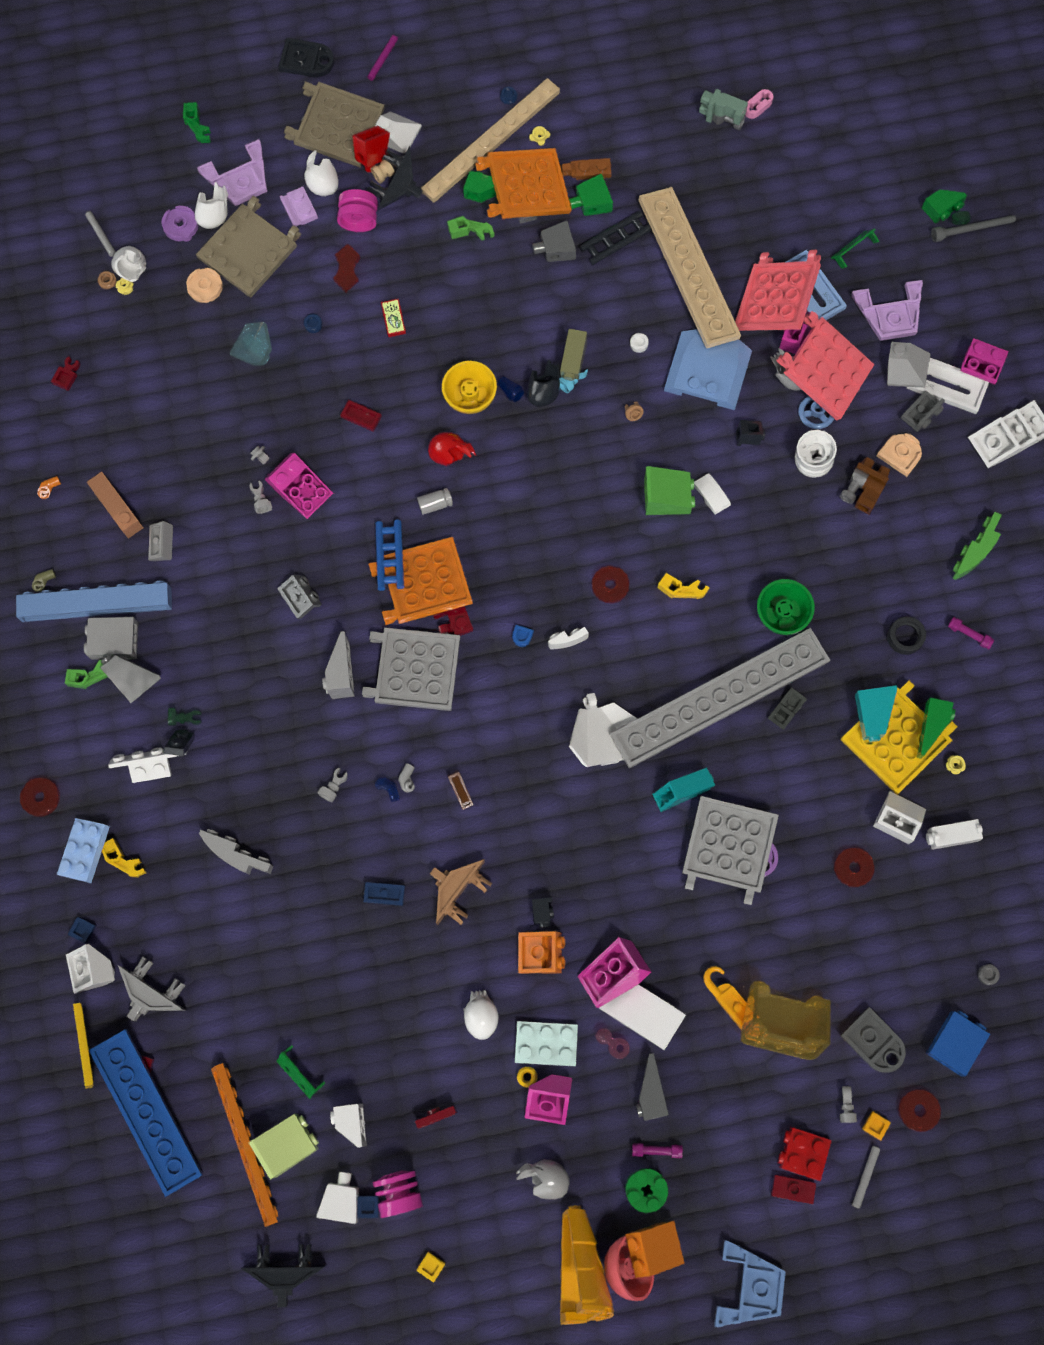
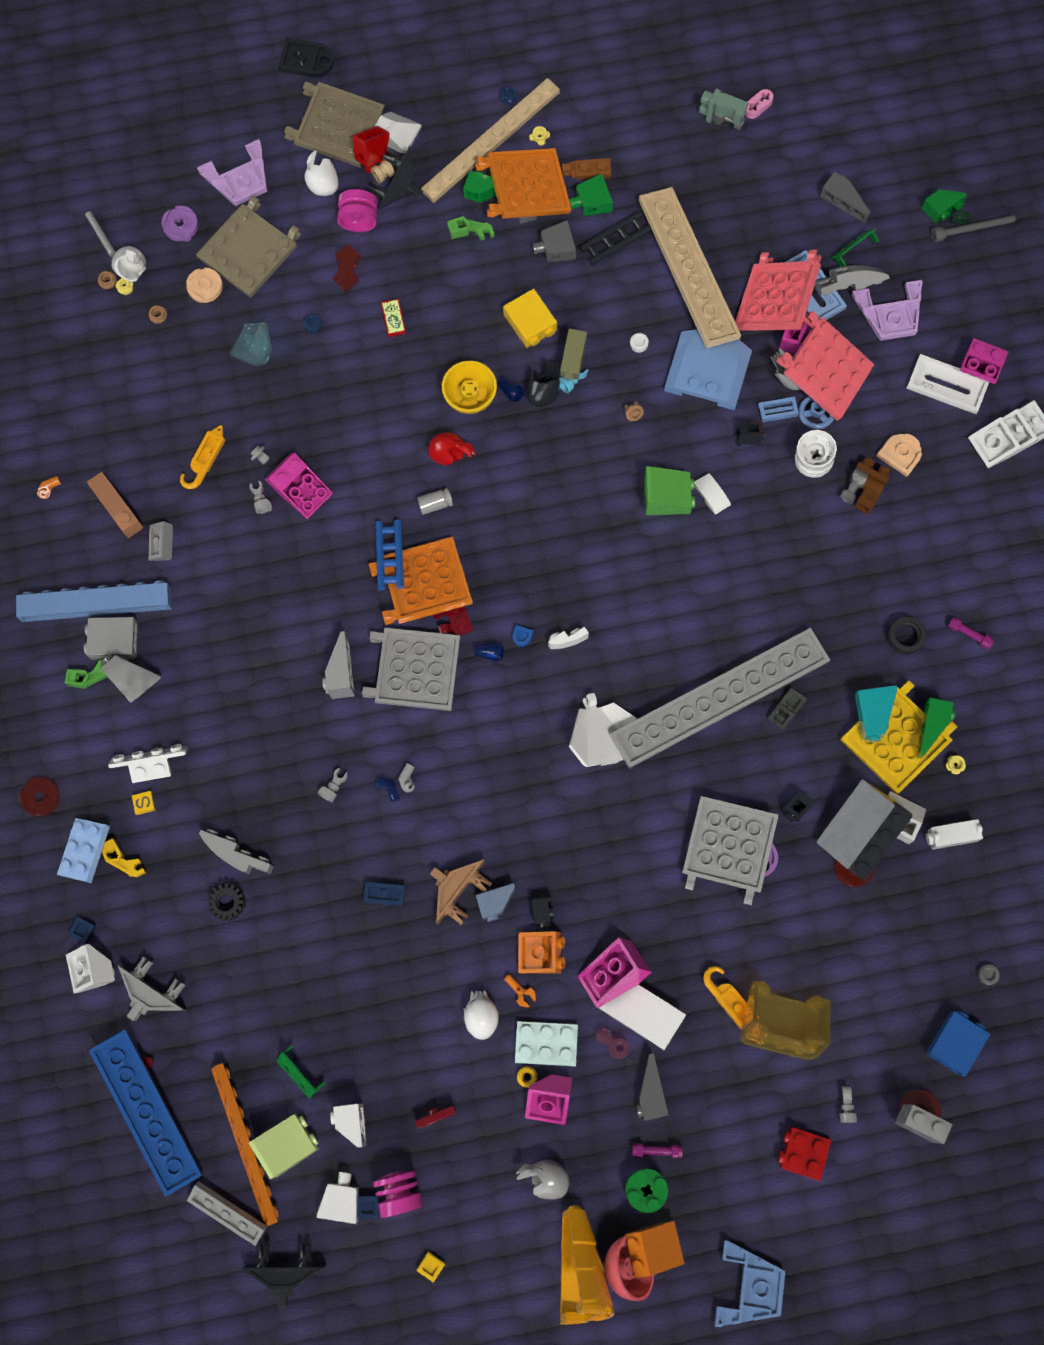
(41, 580): olive arm -> none
(66, 376): dark red plate -> none
(83, 1046): yellow tile -> none
(143, 803): none -> yellow tile
(157, 310): none -> medium nougat plate
(173, 717): clear green piece -> none
(179, 742): black plate -> none
(192, 110): green piece -> none
(205, 456): none -> light orange plate
(214, 211): white helmet -> none
(218, 893): none -> black tyre
(226, 1213): none -> light grey plate
(298, 207): lavender plate -> none
(299, 595): bracket -> none
(361, 415): dark red plate -> none
(382, 57): magenta bar -> none
(460, 790): reddish brown piece -> none
(490, 651): none -> clear blue cone
(494, 902): none -> sand blue slope
(520, 991): none -> orange bar
(530, 318): none -> yellow brick
(610, 595): clear red tile -> none
(682, 591): yellow piece -> none
(683, 789): teal slope -> none
(762, 405): none -> medium blue tile
(790, 599): green piece -> none
(793, 1189): dark red plate -> none
(800, 800): none -> black brick
(843, 195): none -> dark grey slope
(855, 276): none -> light grey slope
(864, 829): none -> slope
(866, 1177): light grey bar -> none
(874, 1041): dark grey plate -> none
(876, 1125): light orange tile -> none
(907, 365): light grey slope -> none
(922, 411): dark grey bracket -> none
(923, 1123): none -> light grey brick
(978, 549): bright green slope -> none

